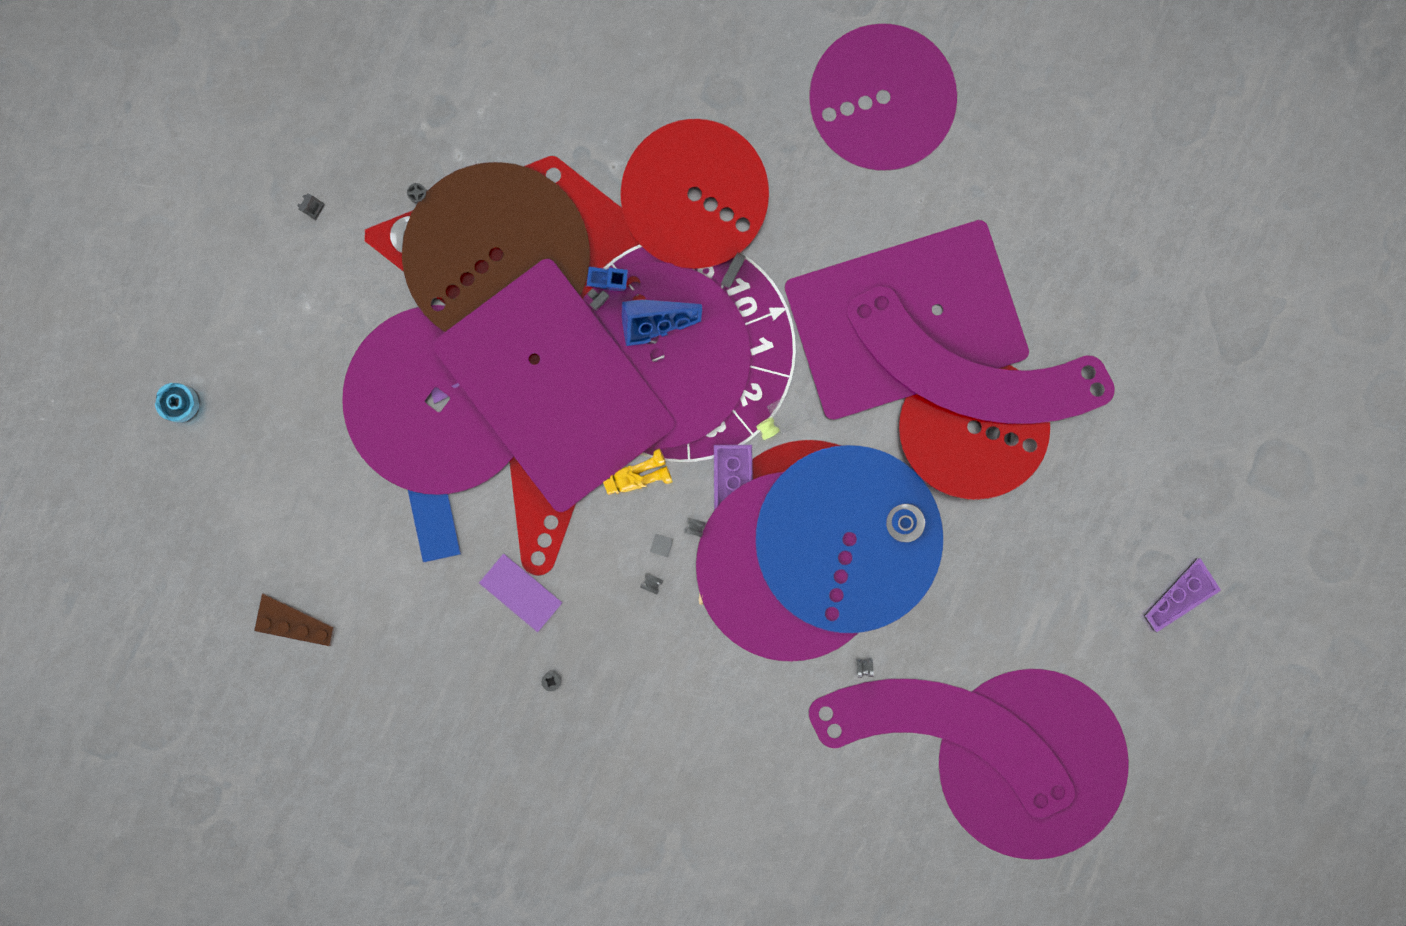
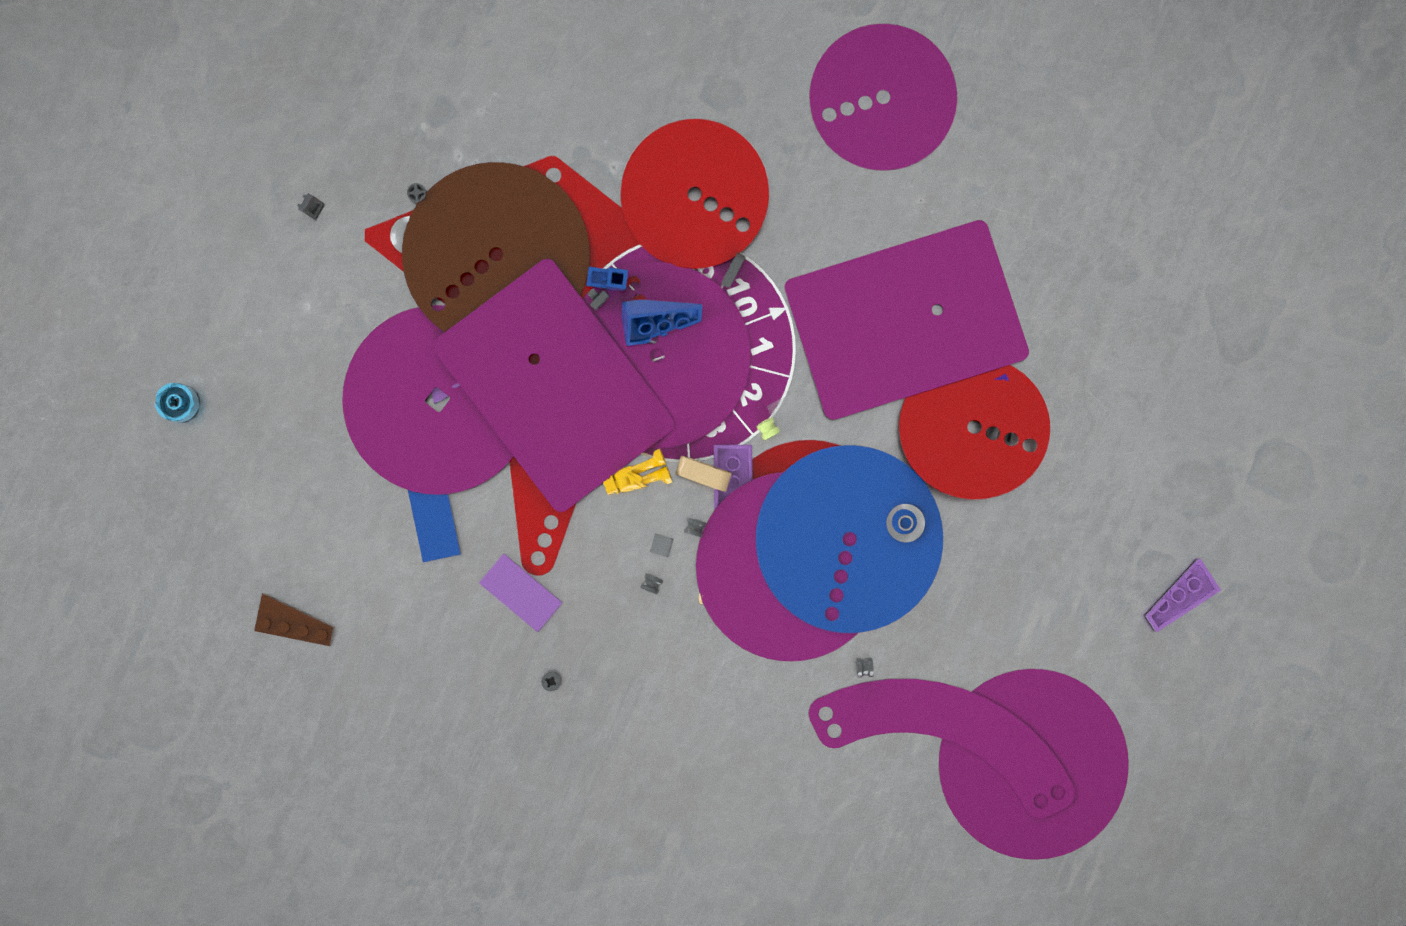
(703, 473): none -> tan beam
(968, 386): magenta piece -> none

